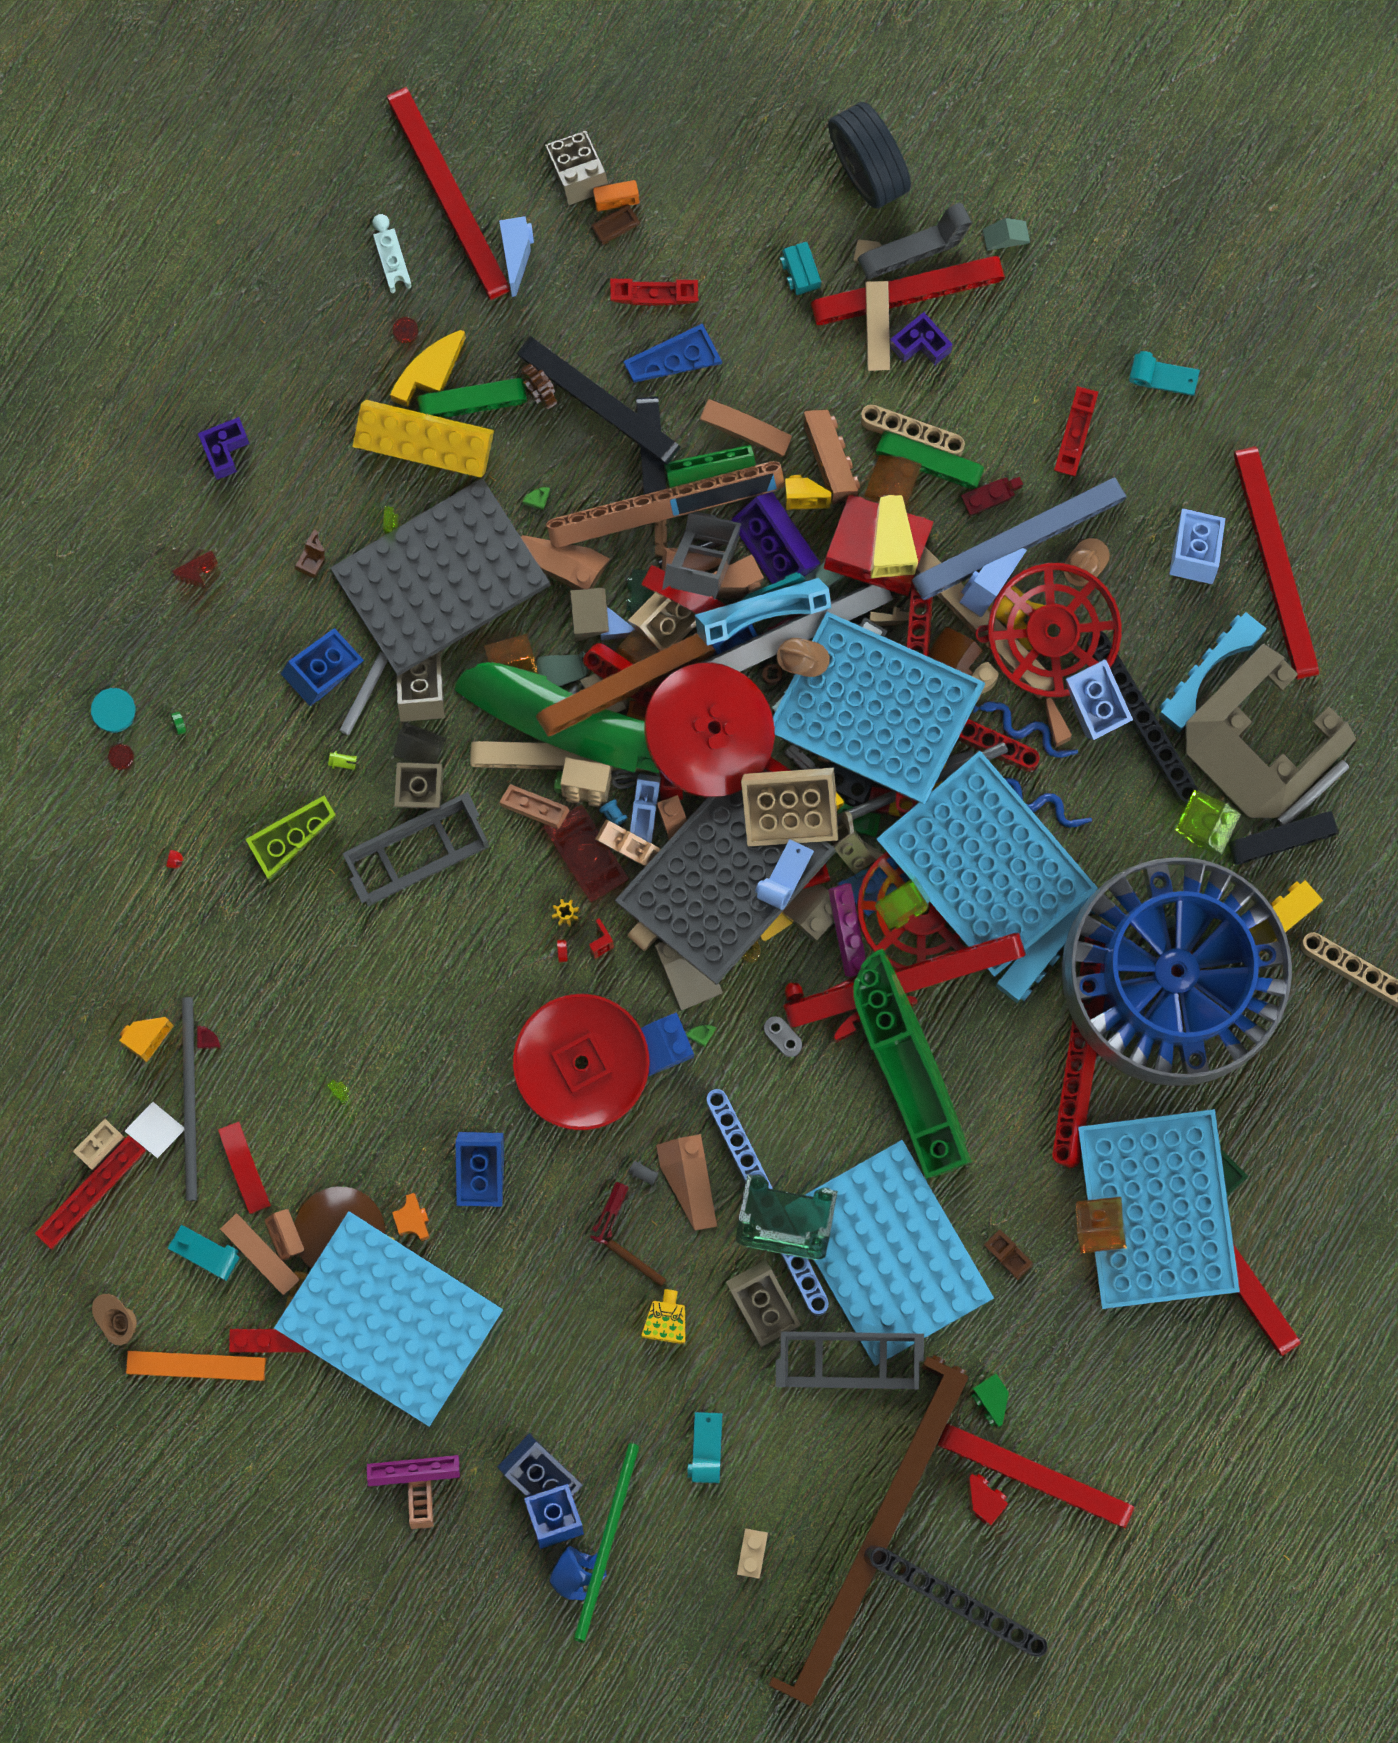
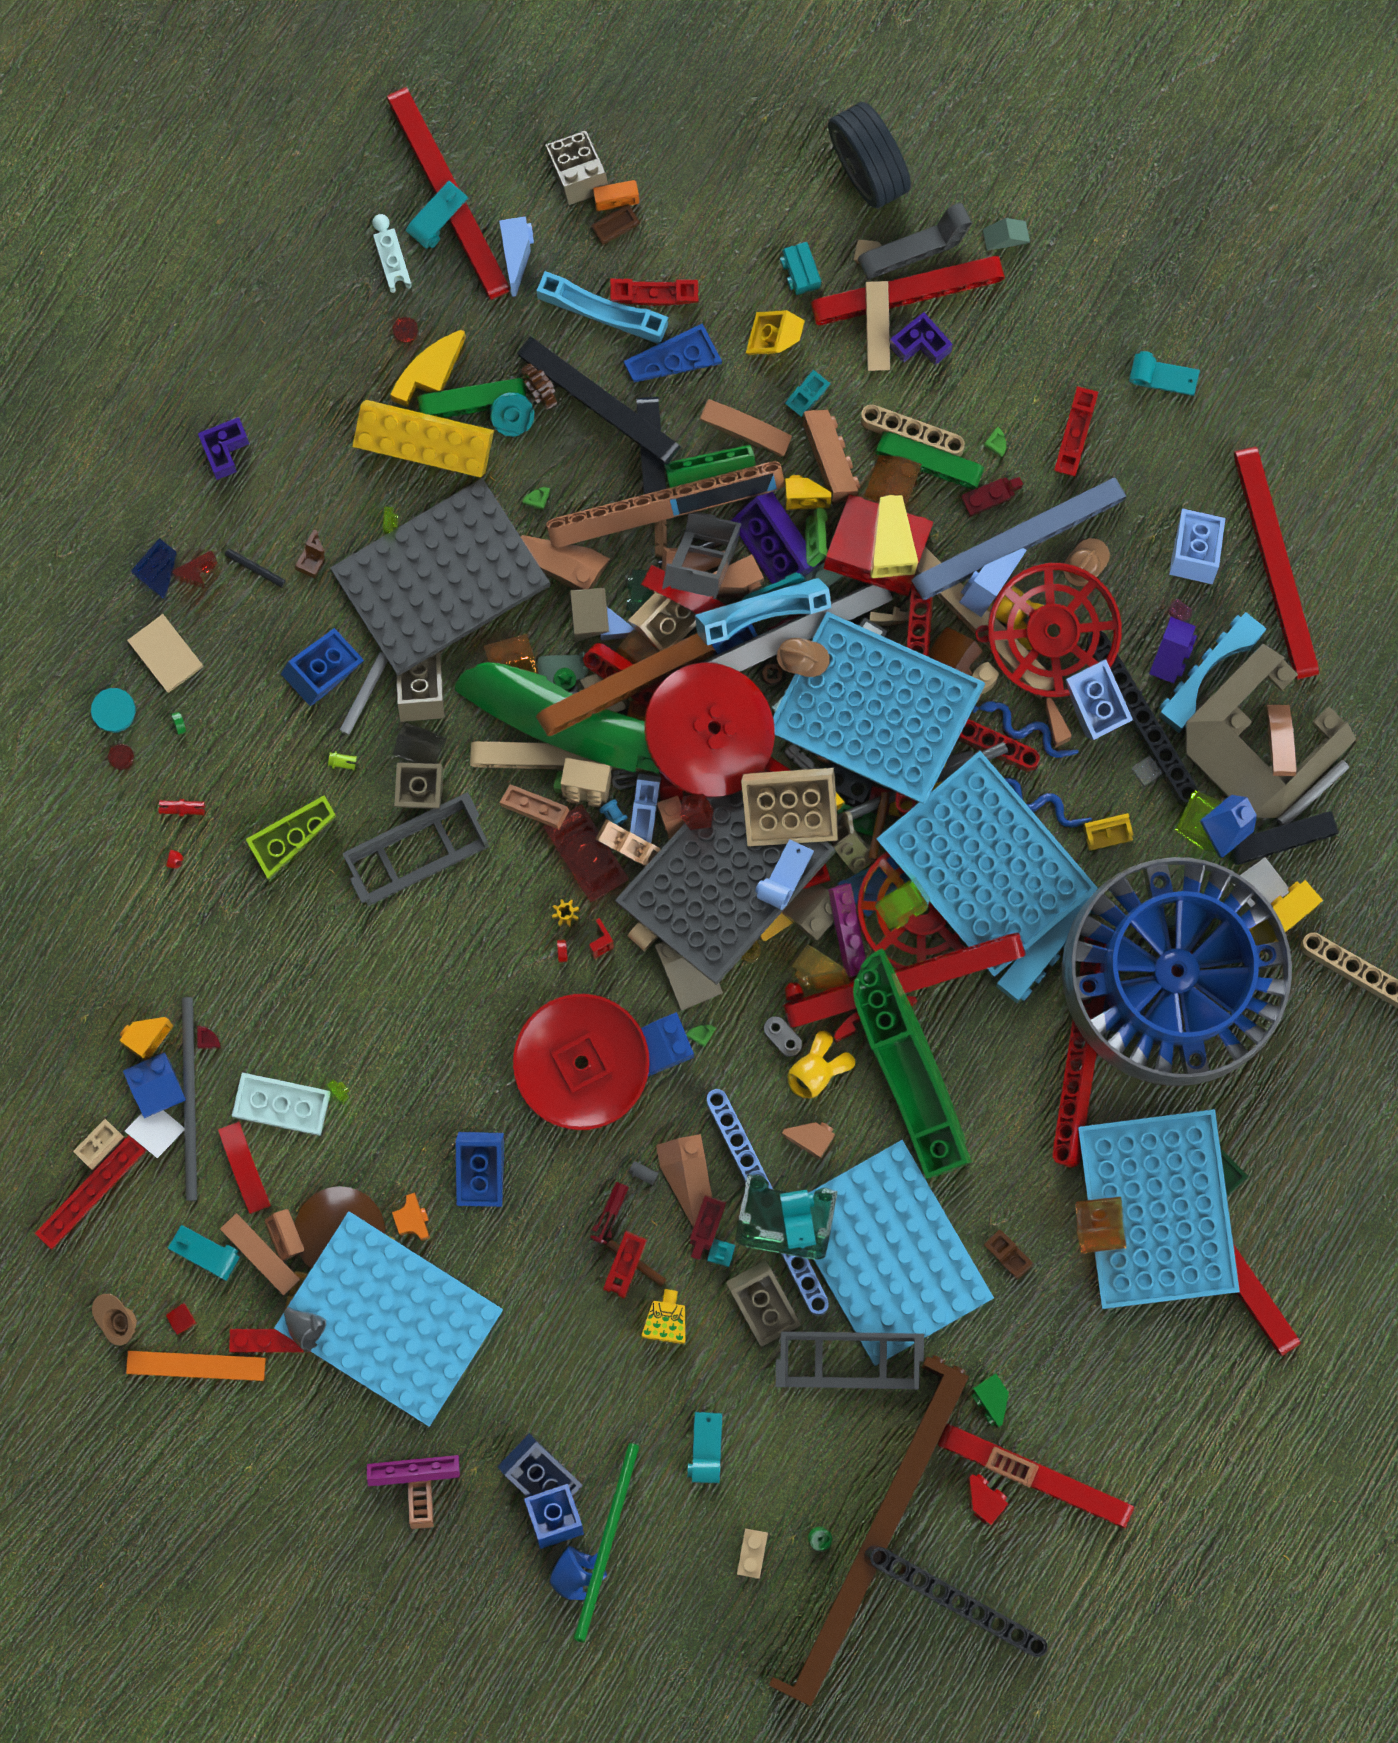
(154, 1085): none -> blue slope
(156, 568): none -> clear blue wing
(165, 653): none -> tan tile
(181, 1319): none -> red slope
(182, 807): none -> red pin
(255, 567): none -> black bar
(281, 1104): none -> light aqua tile
(304, 1328): none -> dark grey hat
(435, 214): none -> teal door
(512, 414): none -> teal tile
(565, 678): none -> green tile
(571, 297): none -> medium azure arch
(625, 1263): none -> red plate
(696, 811): none -> clear red brick
(706, 1225): none -> dark red hinge
(721, 1253): none -> teal tile
(774, 332): none -> yellow slope
(798, 1218): none -> teal door
(808, 393): none -> teal slope
(811, 1137): none -> nougat slope
(815, 1070): none -> yellow piece
(816, 537): none -> bright green hinge
(818, 970): none -> clear yellow slope
(820, 1538): none -> green tile
(879, 825): none -> reddish brown bar
(997, 442): none -> bright green tile
(1029, 1476): none -> nougat slope
(1108, 832): none -> yellow hinge
(1146, 771): none -> clear plate
(1174, 647): none -> dark purple brick
(1179, 610): none -> clear pink piece
(1229, 823): none -> blue slope
(1265, 880): none -> white sticker
(1281, 740): none -> slope

